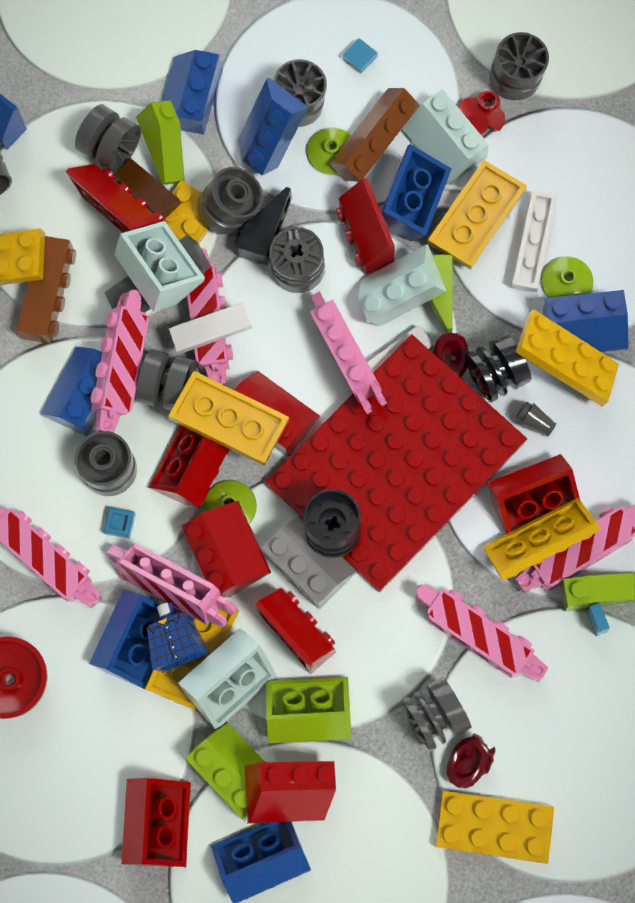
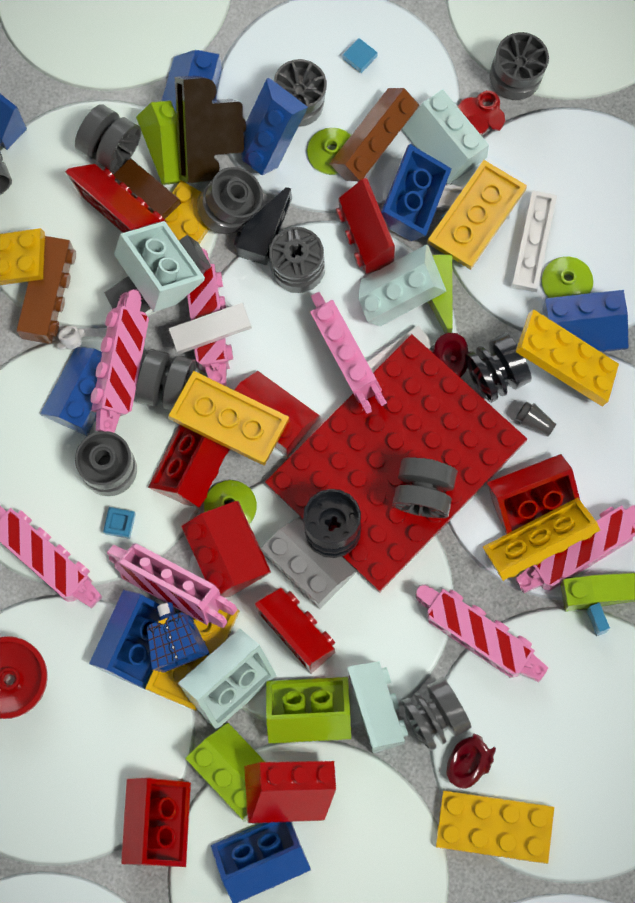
(70, 338): none -> white plate
(205, 128): none -> dark brown brick
(377, 706): none -> light aqua slope
(425, 487): none -> dark grey wheel

